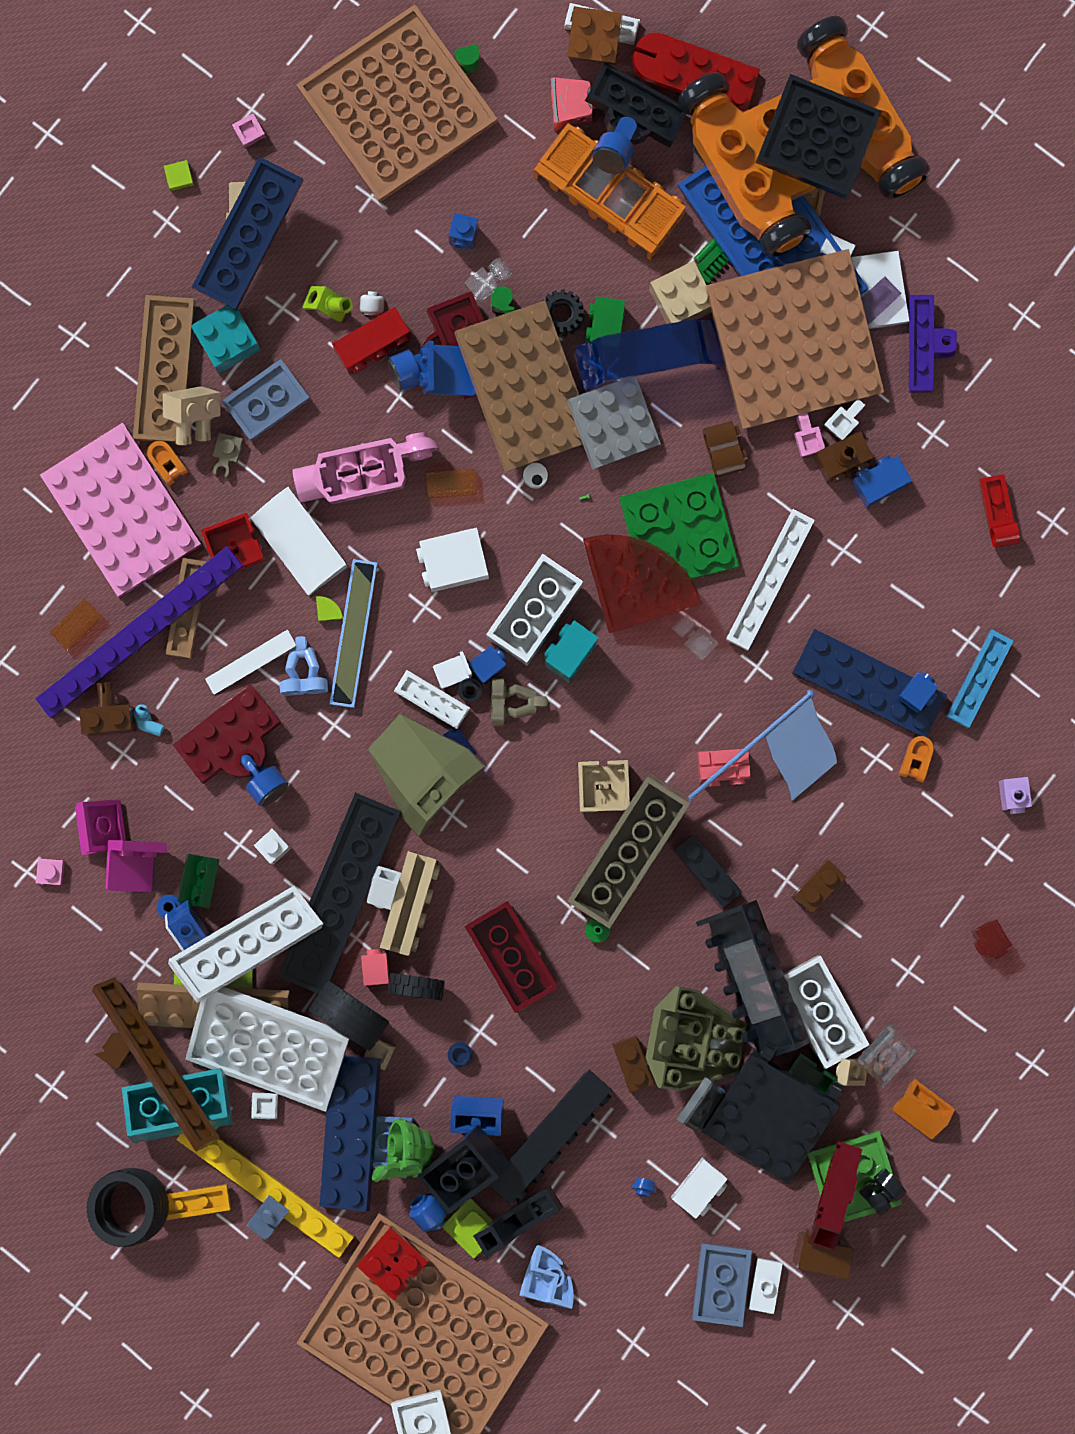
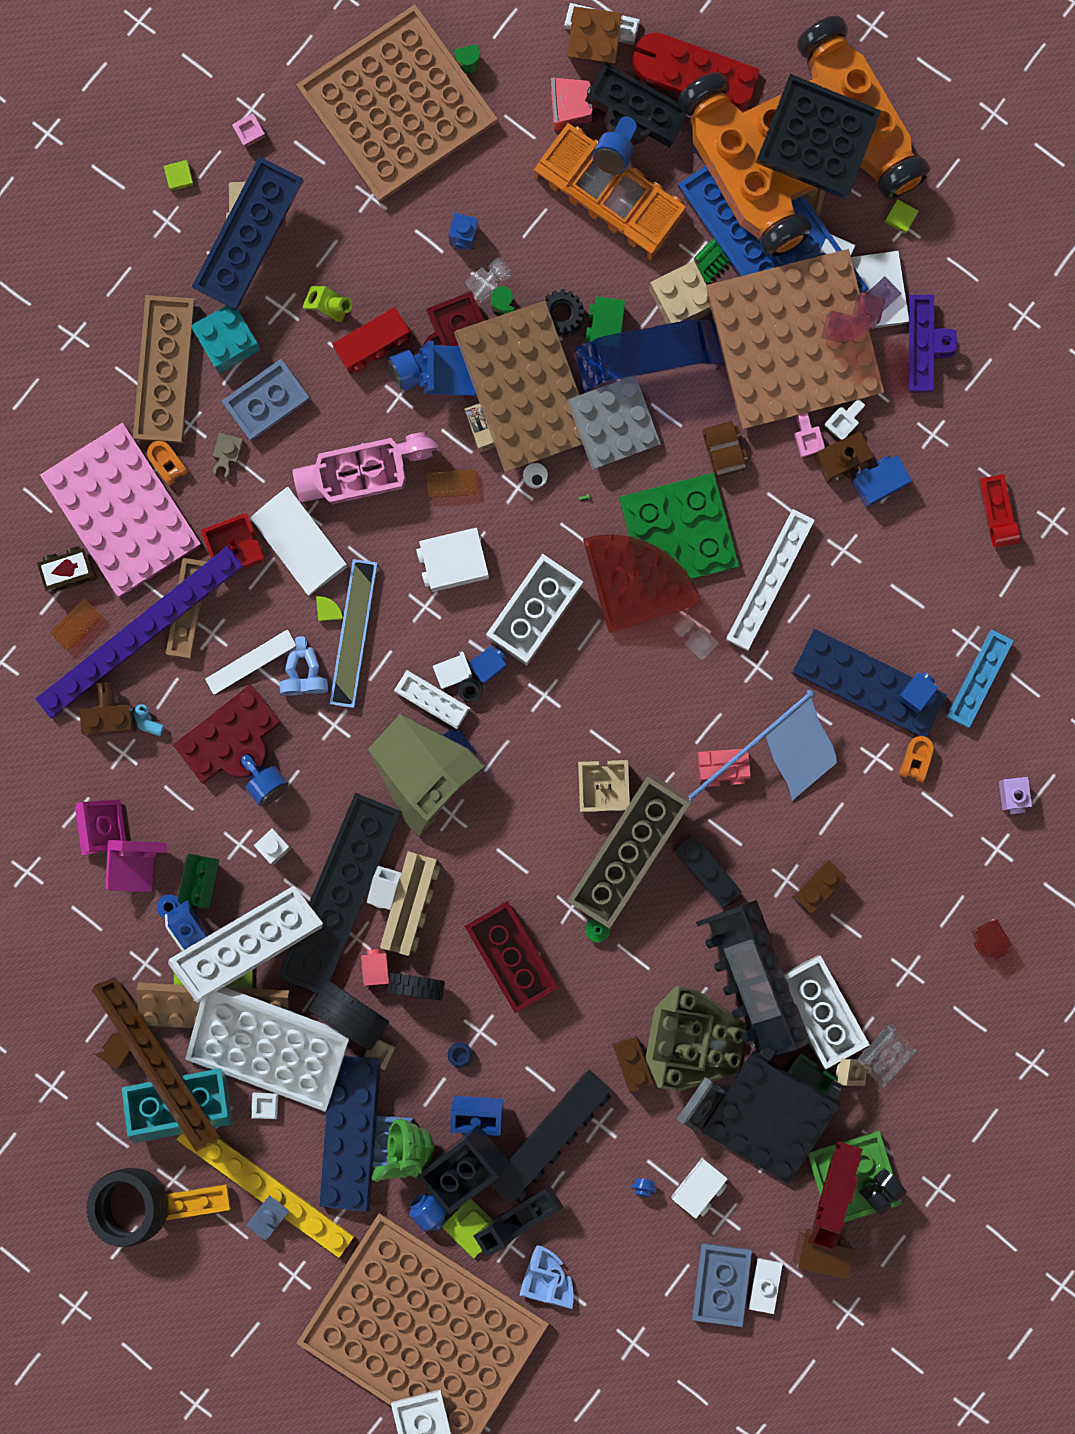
(50, 871): bright pink plate -> none
(66, 570): none -> brick
(191, 405): tan brick -> none
(372, 304): white piece -> none
(384, 1254): red piece -> none
(479, 428): none -> tan leg
(499, 695): dark tan piece -> none
(571, 650): teal brick -> none
(865, 315): none -> clear pink brick
(901, 216): none -> lime tile
(924, 1109): orange panel -> none

